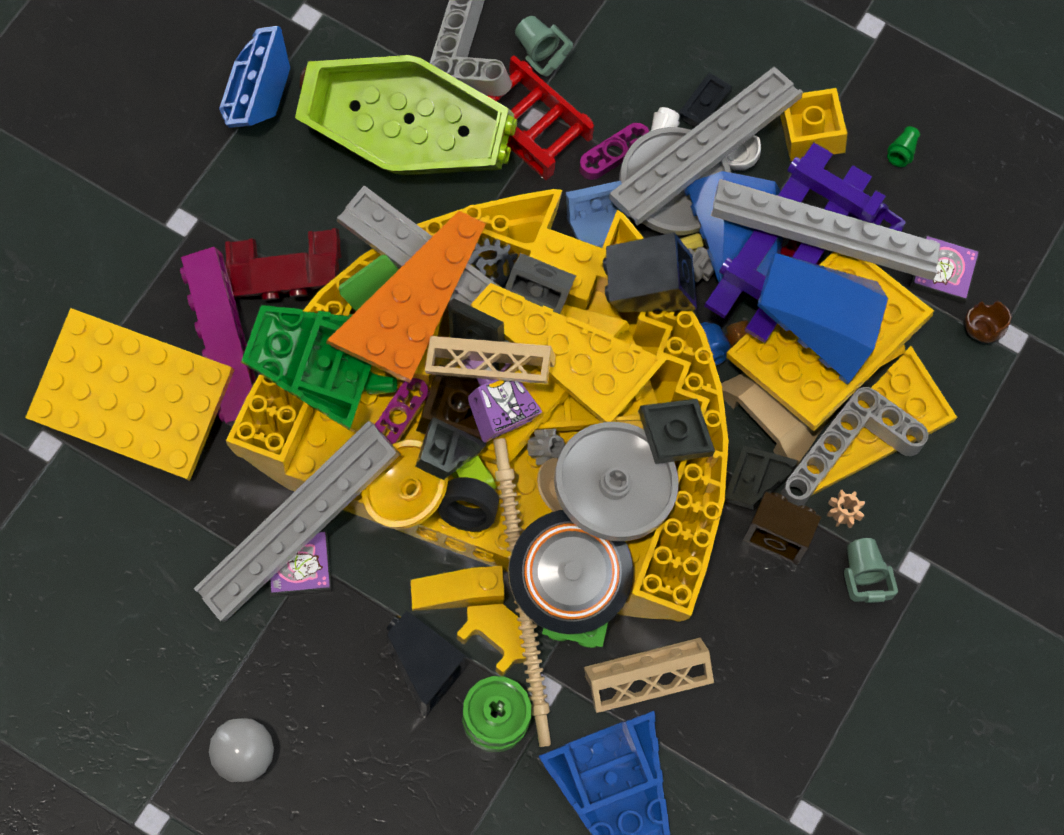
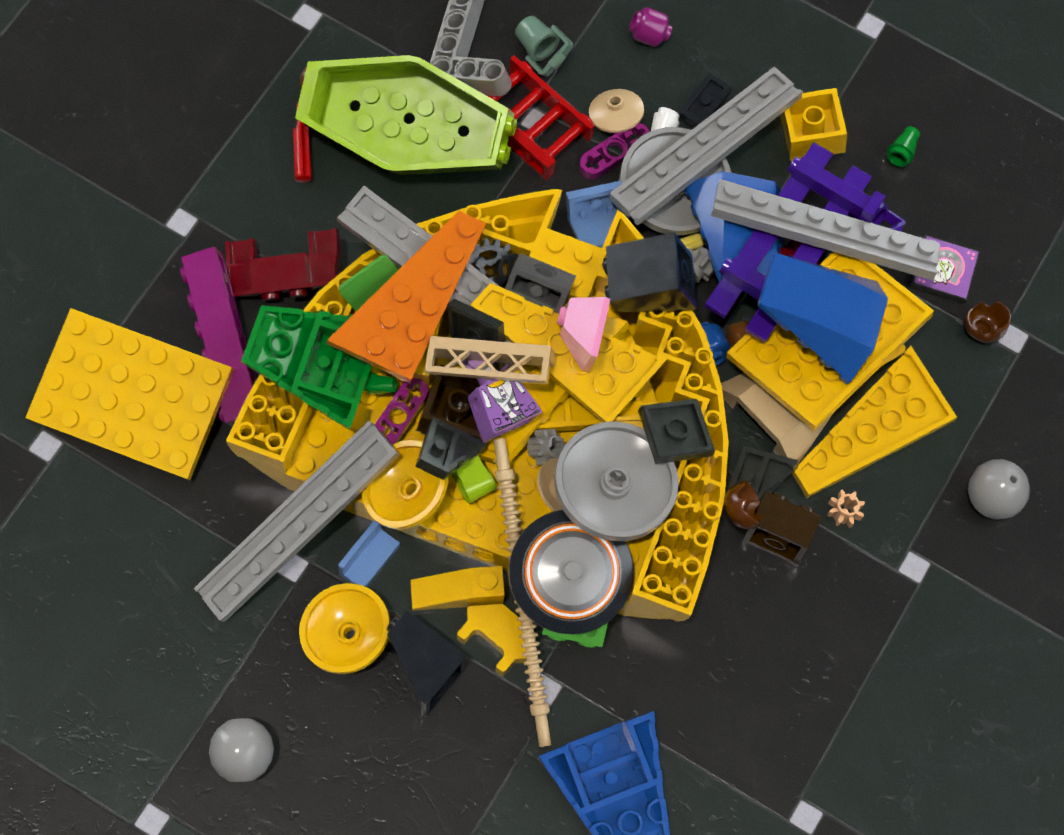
(256, 79): blue wedge -> none
(302, 152): none -> red axle
(305, 571): tile -> none
(332, 616): none -> yellow dish
(368, 556): none -> medium blue panel
(465, 517): black tyre -> none
(502, 696): bright green wheel -> none
(583, 328): none -> bright pink slope
(616, 110): none -> tan dish
(649, 664): tan fence -> none
(650, 27): none -> magenta head
(741, 504): none -> reddish brown hair
(745, 155): white hair -> none
(842, 438): light grey beam -> none
(867, 568): sand green piece -> none
(998, 489): none -> light grey piece

